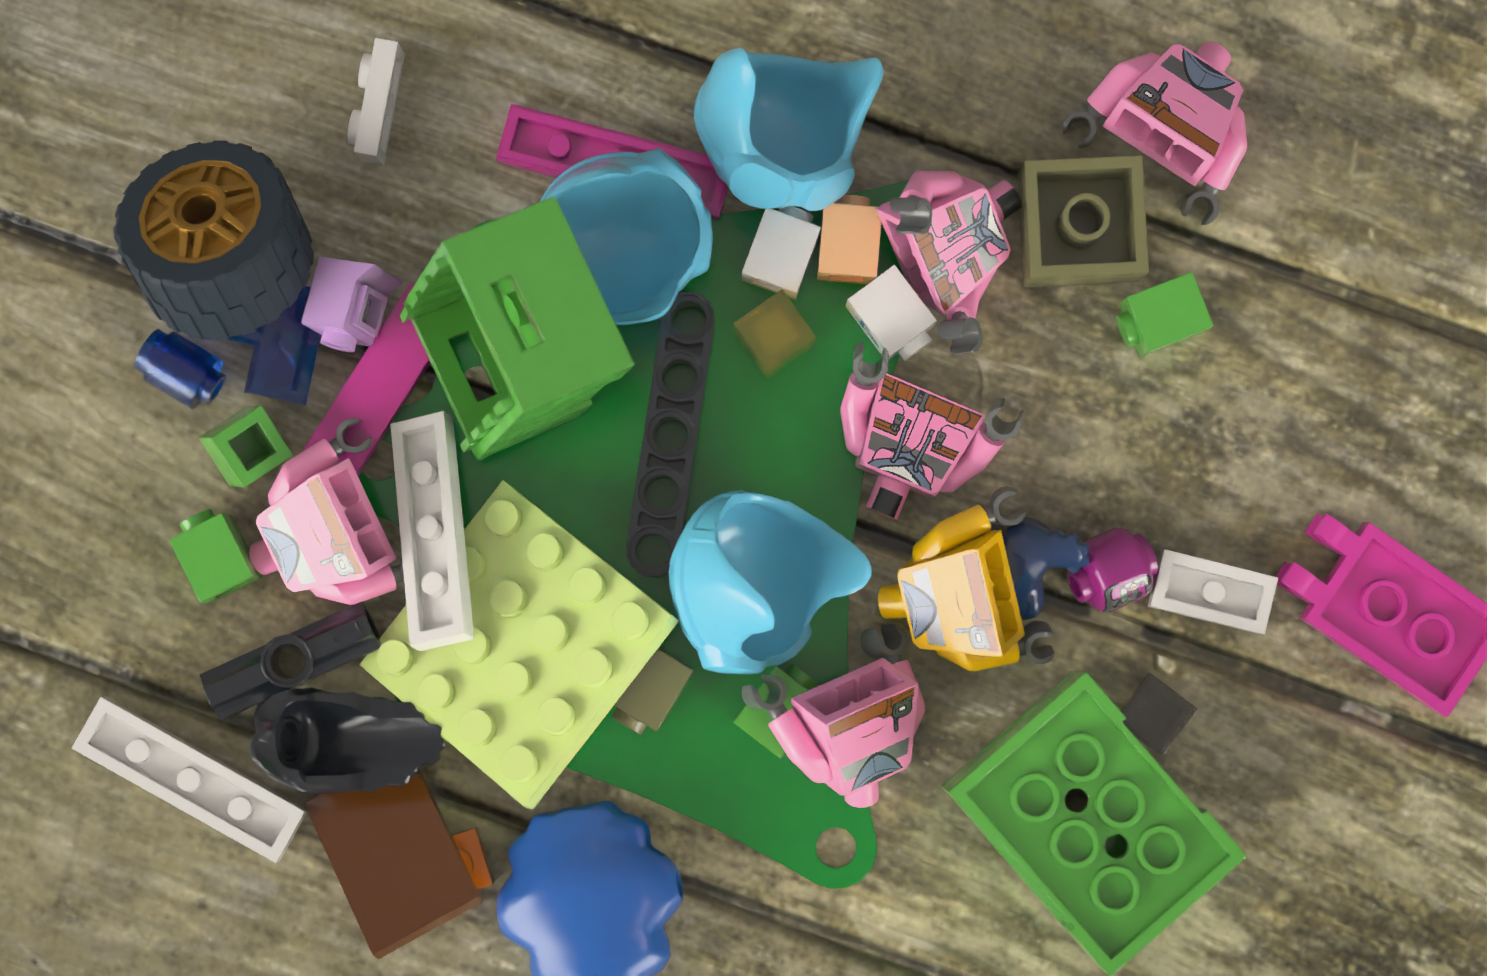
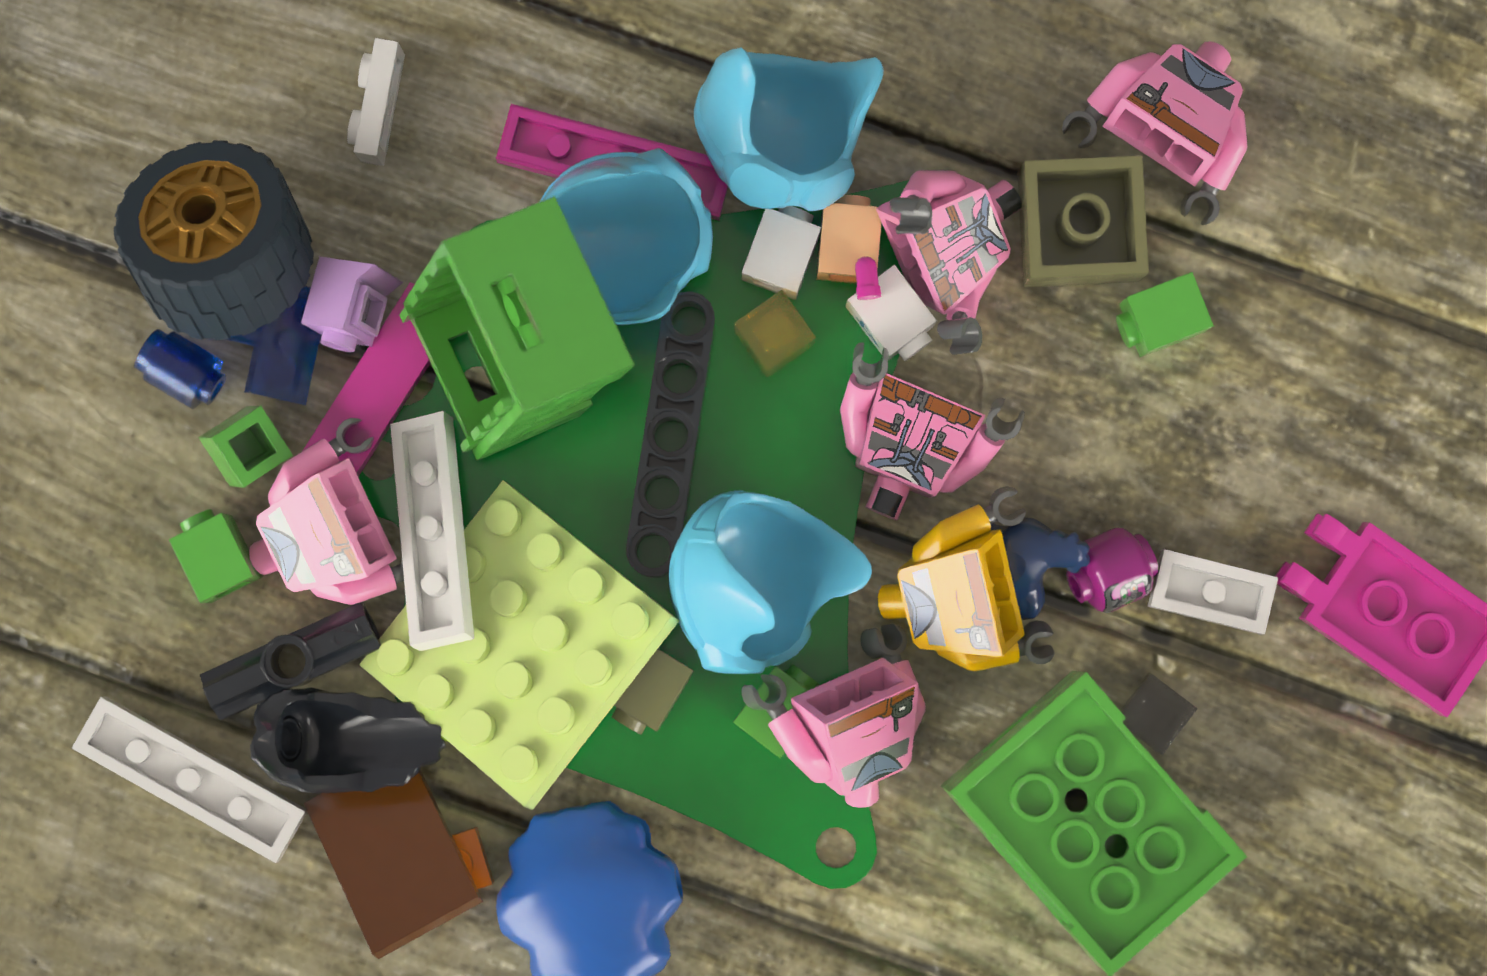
(867, 279): none -> dark pink piece

